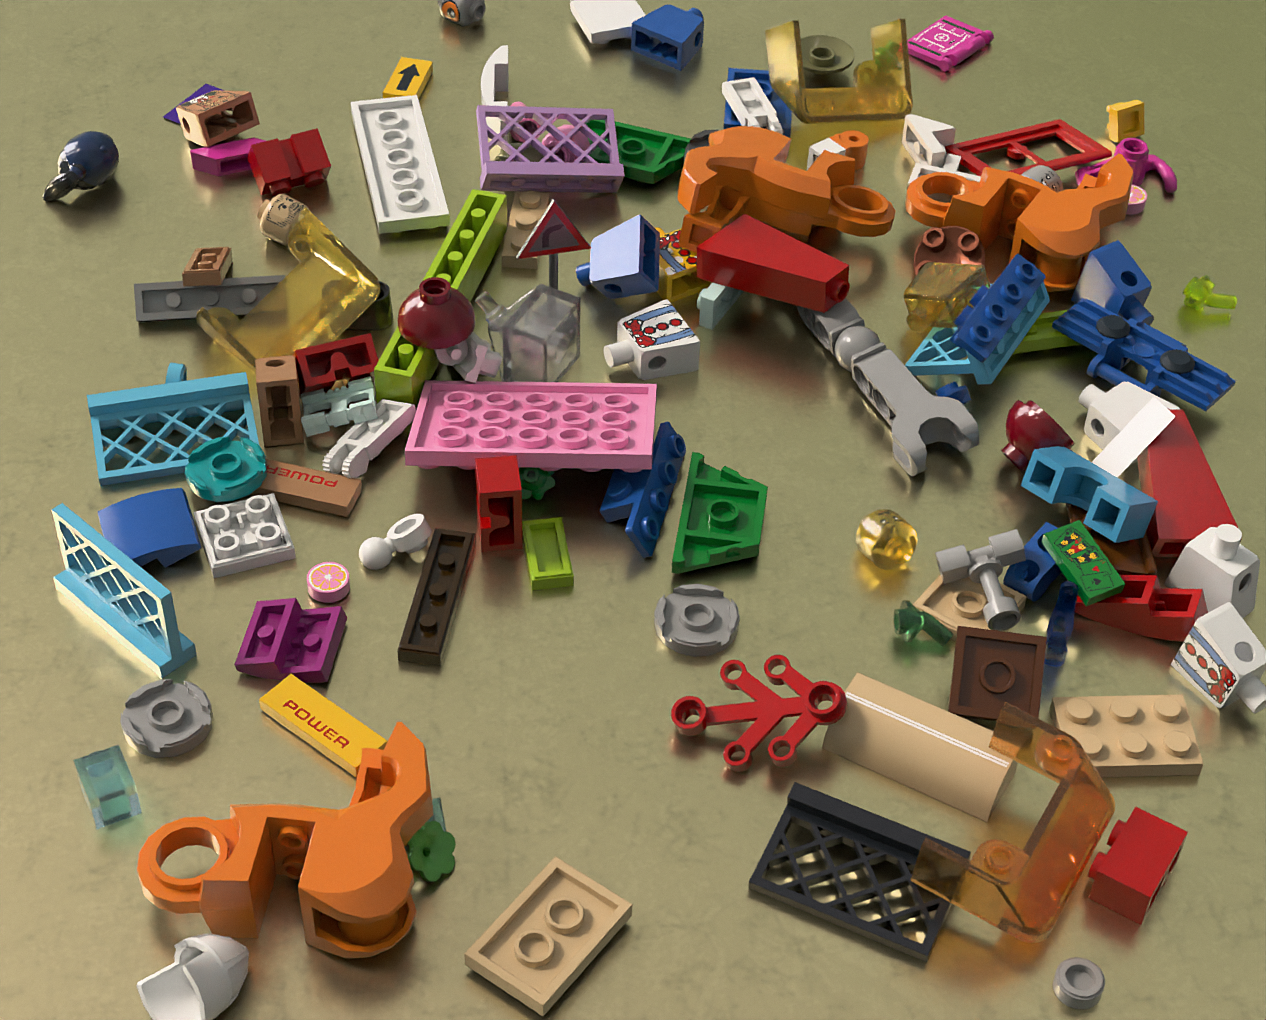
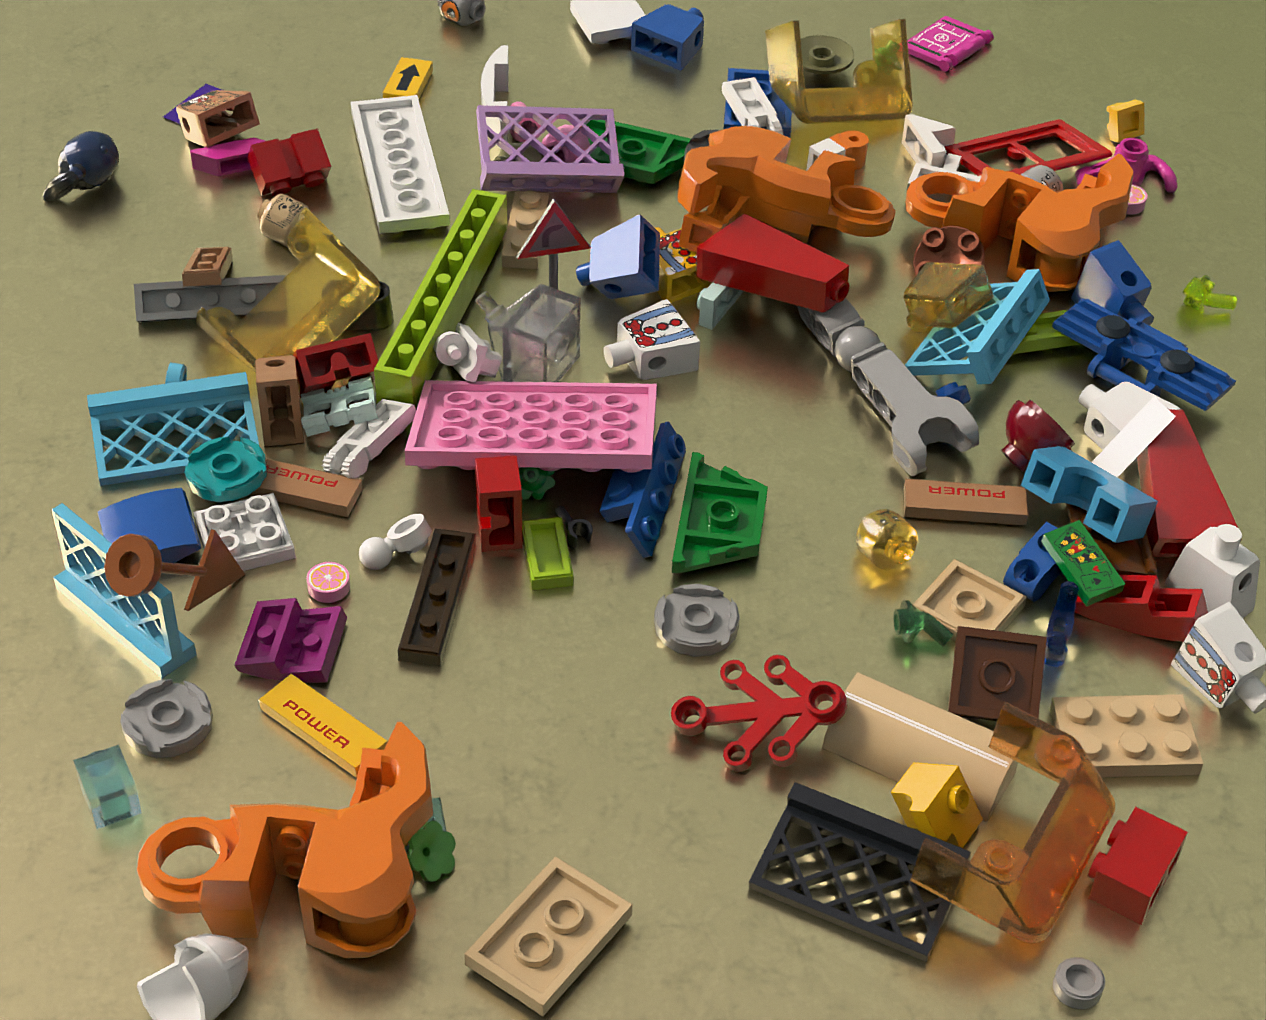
(136, 565): none -> dark orange piece
(436, 315): dark red piece -> none
(575, 527): none -> black hand
(937, 802): none -> yellow brick
(965, 502): none -> medium nougat tile
(984, 567): light grey bar -> none
(996, 308): blue bracket -> none

